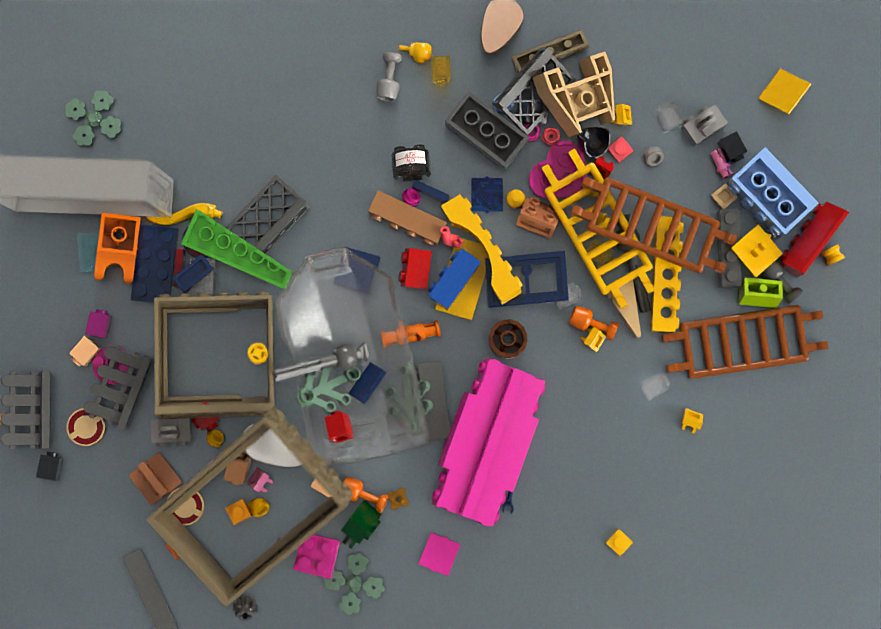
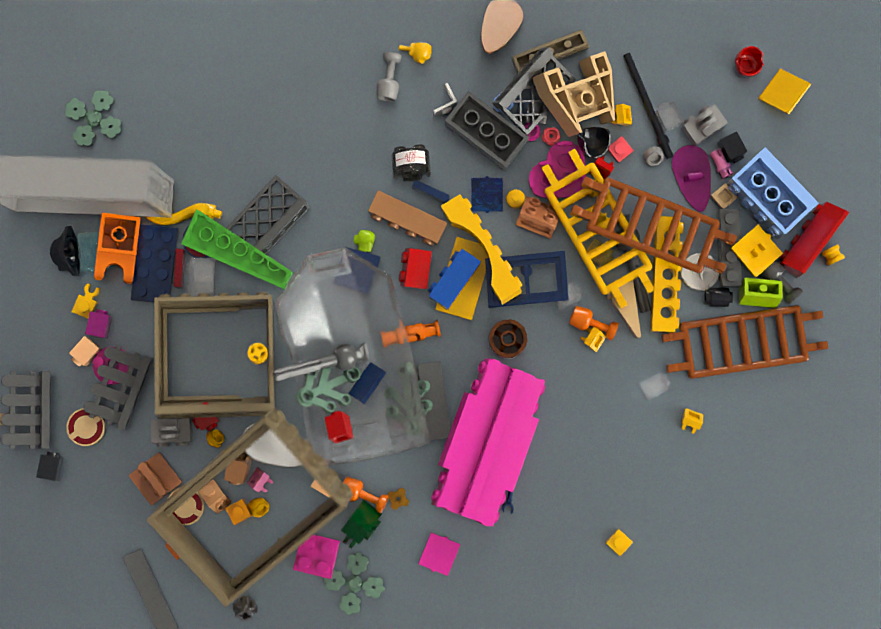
(65, 252): none -> black hat
(85, 303): none -> yellow plate
(193, 273): dark blue tile -> none
(214, 496): none -> light nougat bracket
(364, 240): none -> lime piece
(411, 196): dark pink plate -> none
(440, 70): clear yellow brick -> none
(447, 108): none -> white bracket
(450, 239): coral arm -> none
(662, 138): none -> black bar
(693, 175): none -> magenta shield
(699, 281): none -> white tile
(718, 297): none -> black brick
(749, 61): none -> red hair

